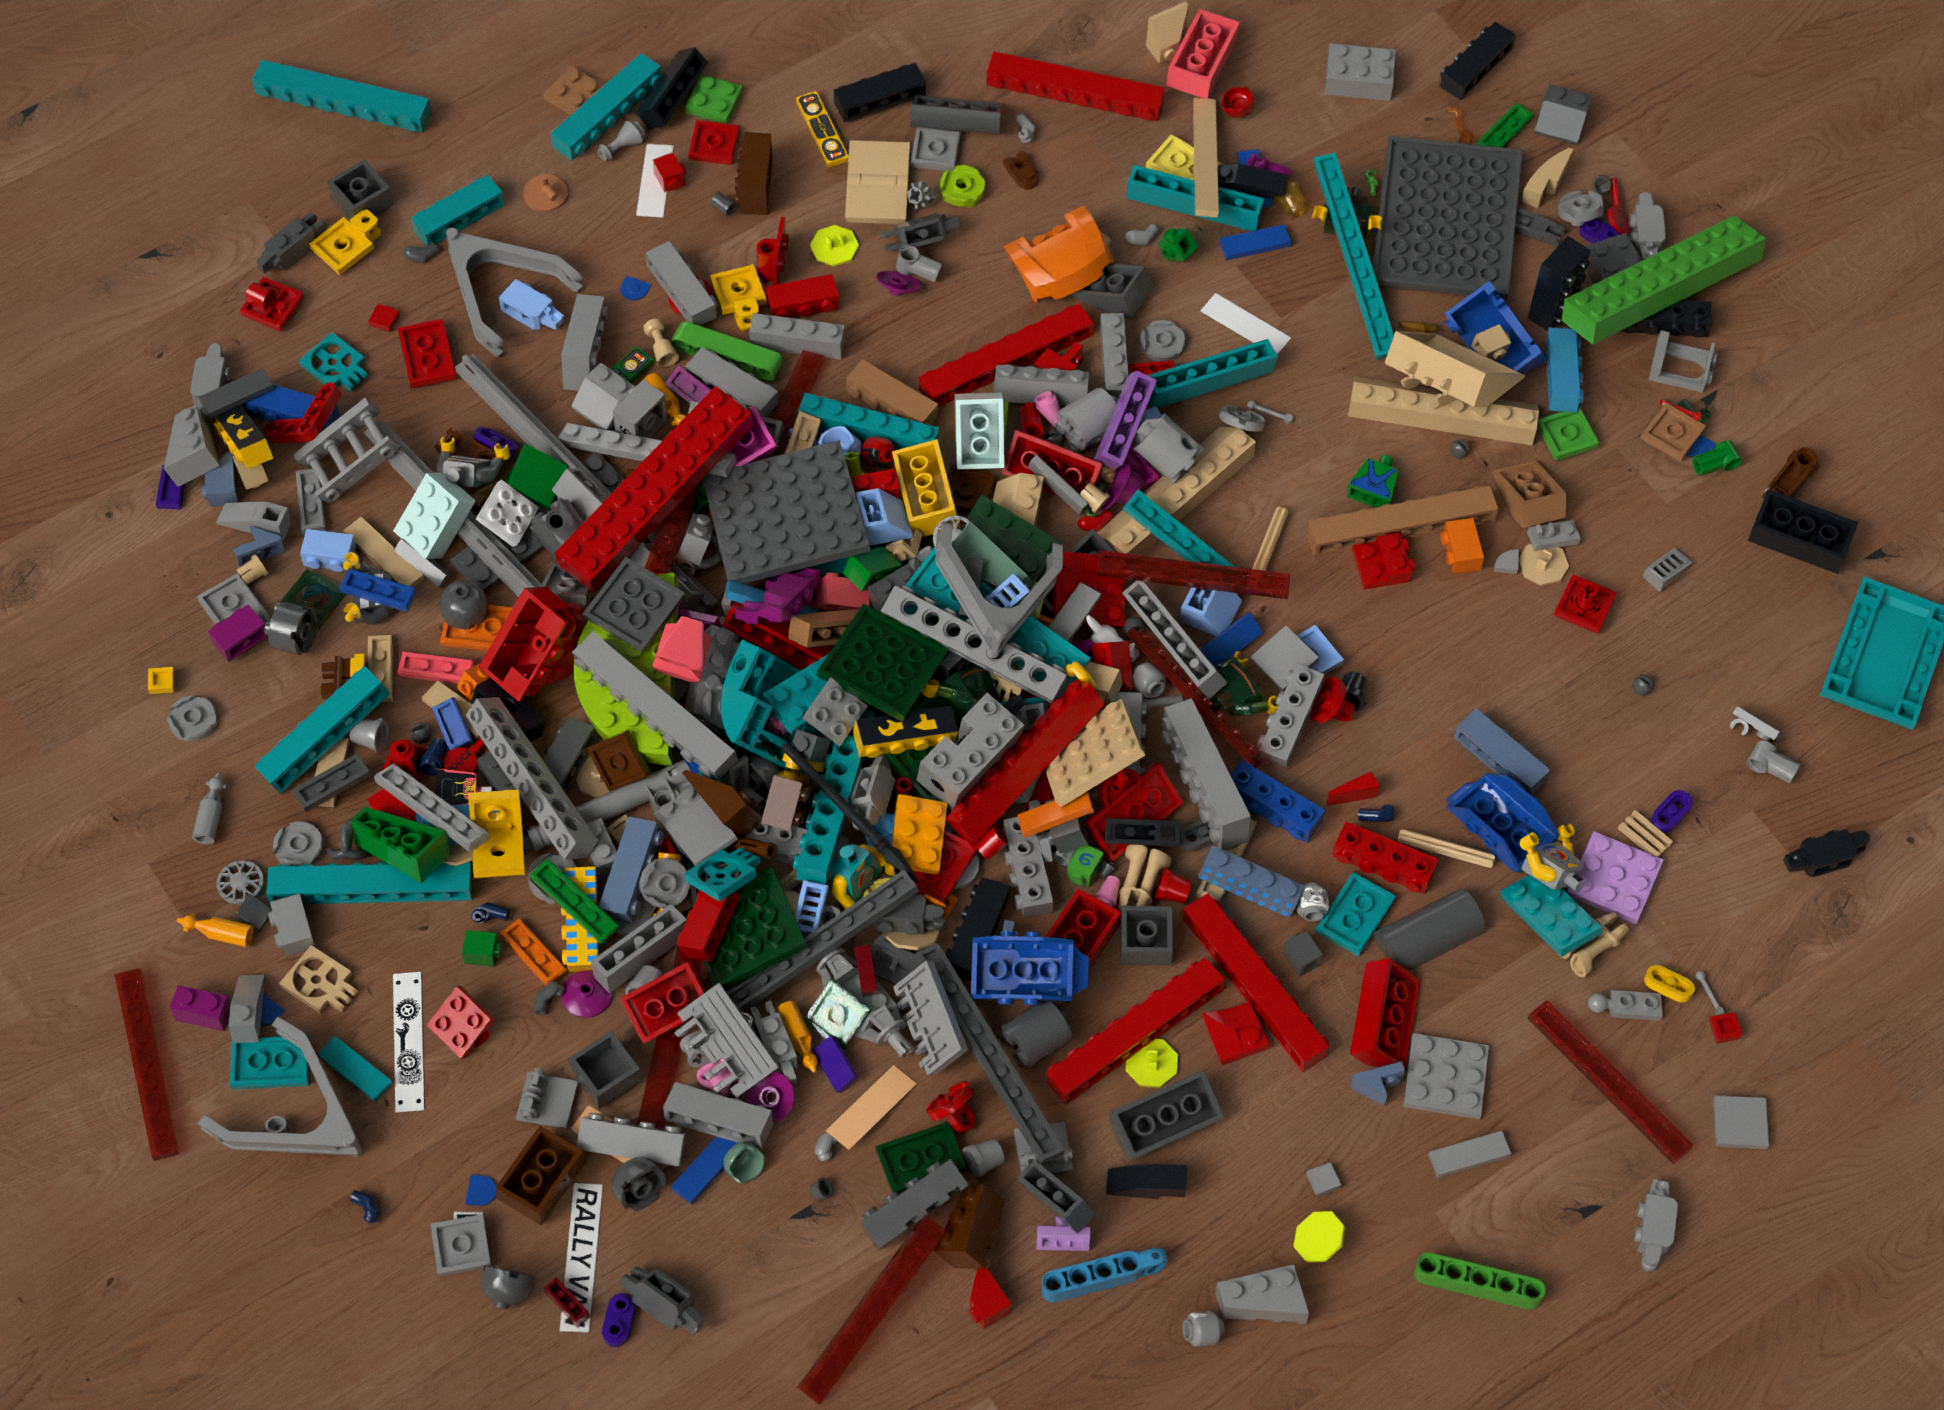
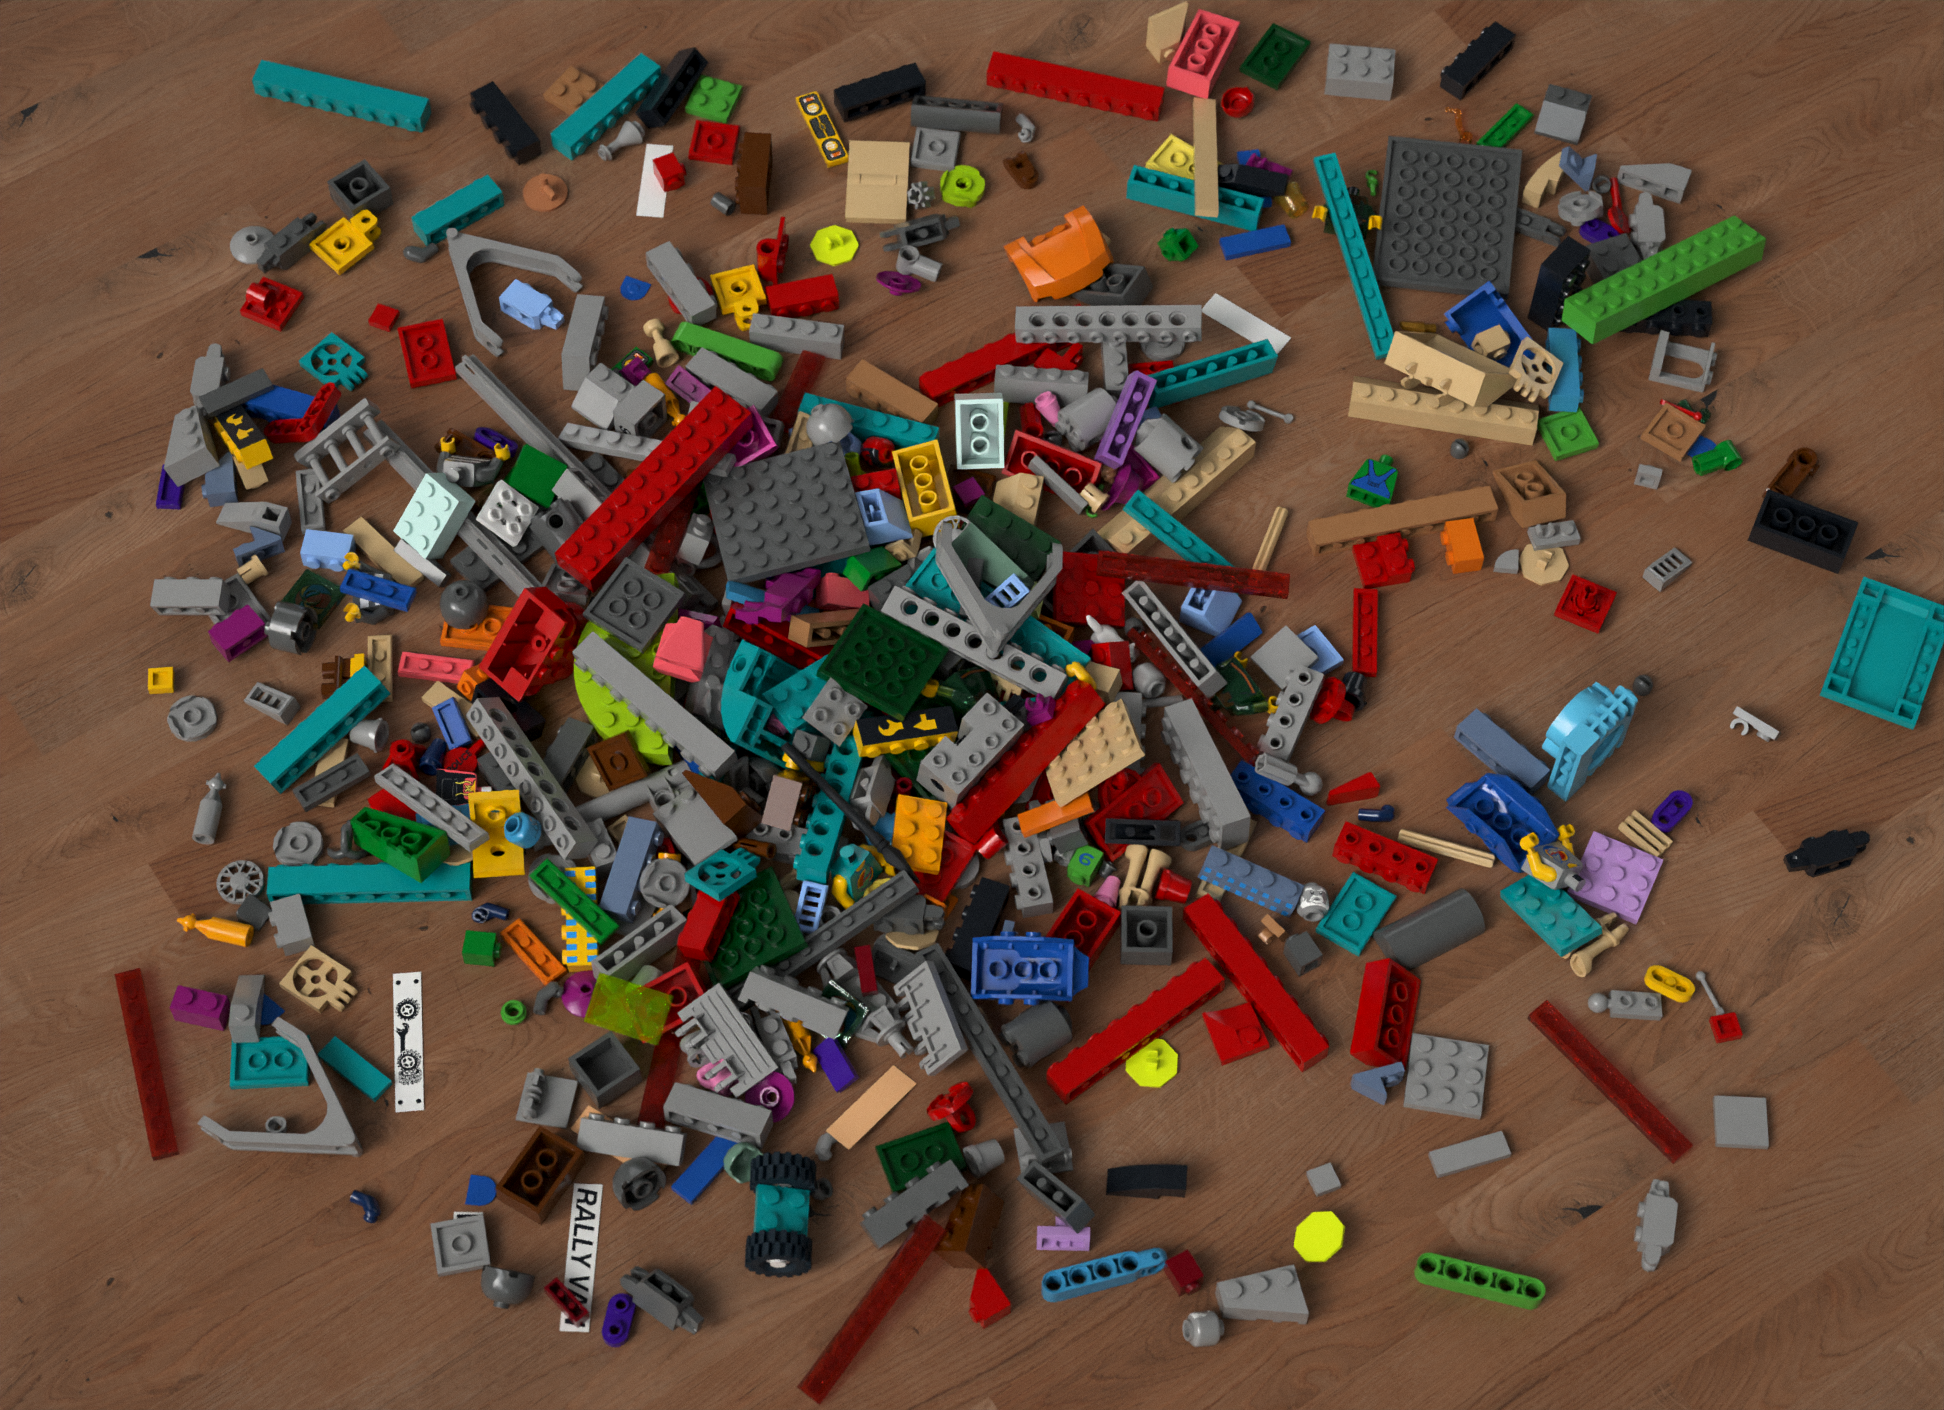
(190, 596): none -> light grey brick
(247, 251): none -> light grey dish
(284, 711): none -> light grey slope
(461, 1022): plate -> none
(505, 123): none -> black brick
(513, 1005): none -> bright green plate
(522, 830): none -> dark azure head
(628, 1008): none -> clear neon green plate
(635, 371): none -> magenta tile
(781, 1215): none -> black plate
(794, 1001): none -> light grey wedge
(828, 424): none -> light grey cylinder
(968, 492): none -> magenta tile
(1040, 710): none -> magenta tile
(1075, 611): light grey tile -> none
(1091, 323): none -> light grey brick
(1093, 522): red arm -> none
(1141, 238): light grey arm -> none
(1165, 1115): dark grey brick -> none
(1184, 1273): none -> dark red brick
(1272, 930): none -> medium nougat tile
(1275, 56): none -> dark green plate
(1287, 773): none -> light grey piece
(1364, 631): none -> red plate
(1527, 380): none -> tan piece
(1577, 168): none -> sand blue slope
(1587, 735): none -> medium azure hose
(1648, 476): none -> light grey plate
(1657, 179): none -> light grey slope
(1767, 759): light grey piece -> none

